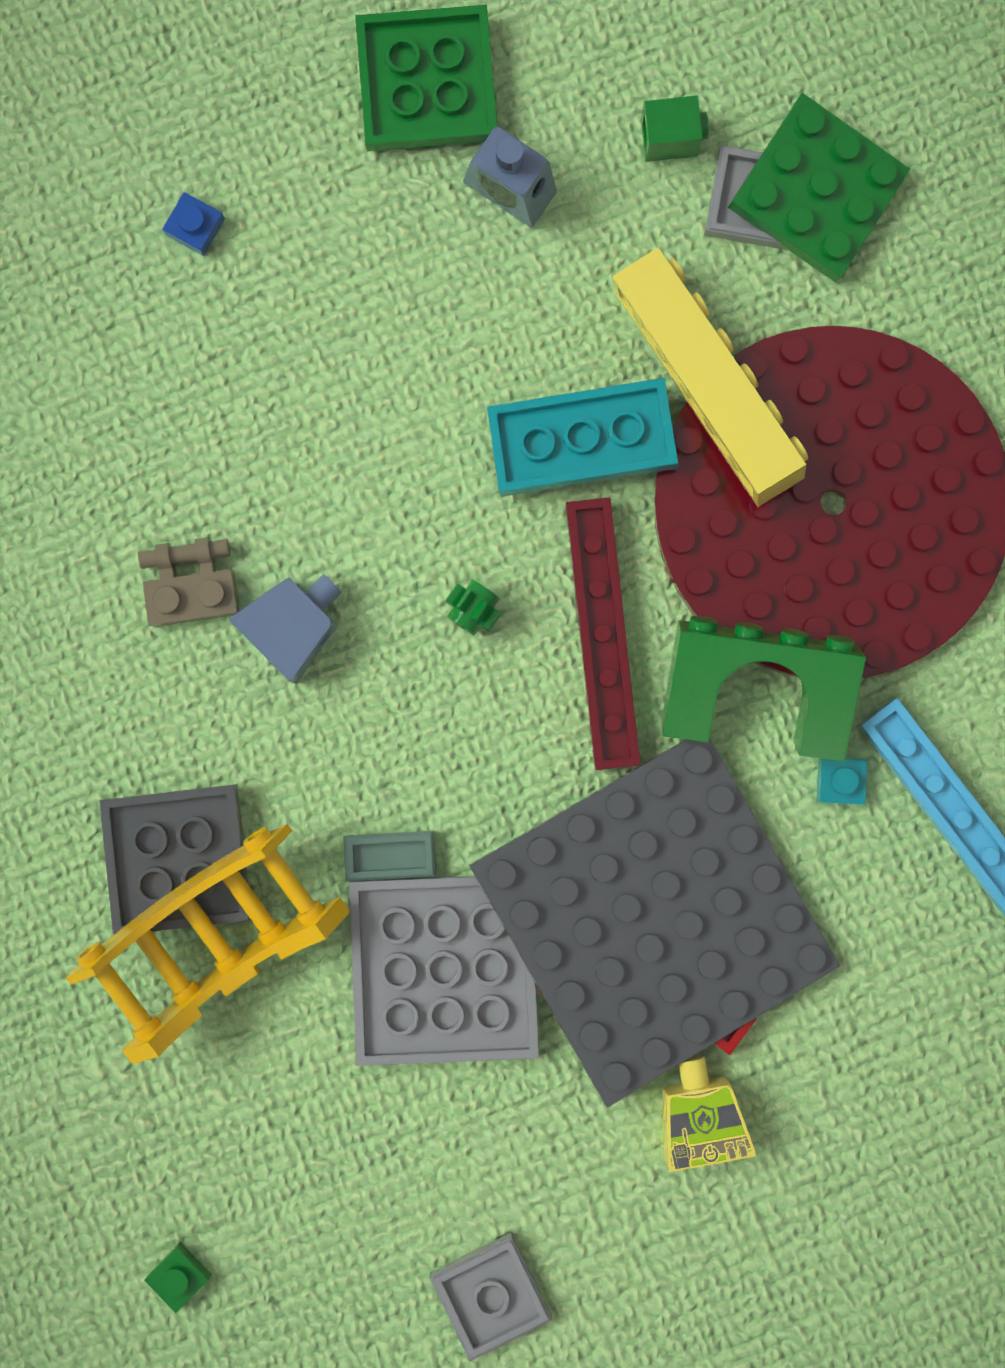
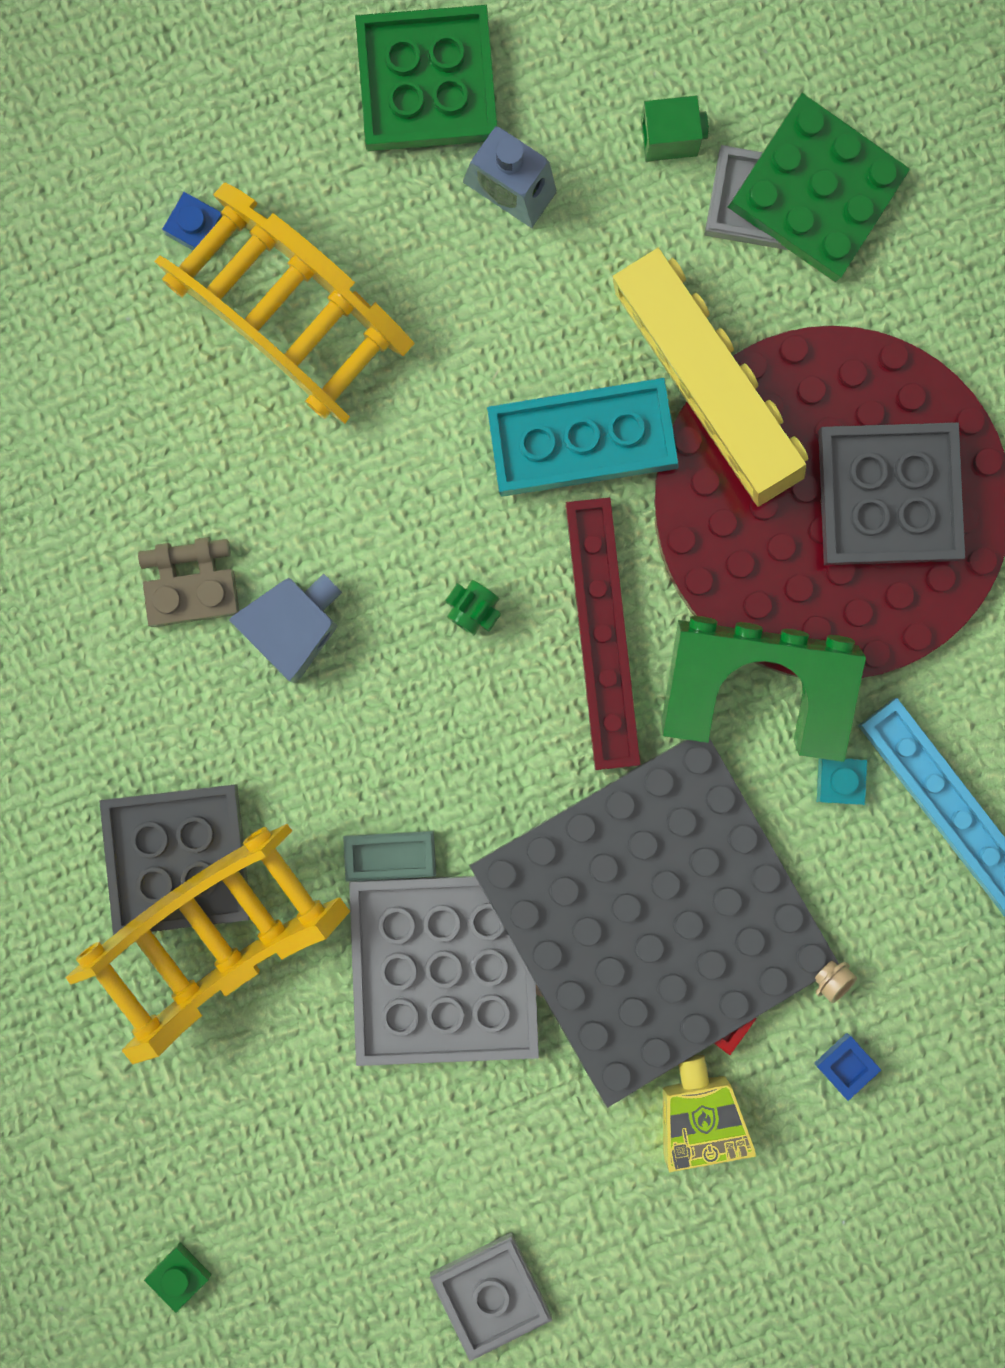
(304, 264): none -> yellow fence
(834, 981): none -> tan plate
(847, 1066): none -> blue plate
(891, 493): none -> dark grey plate

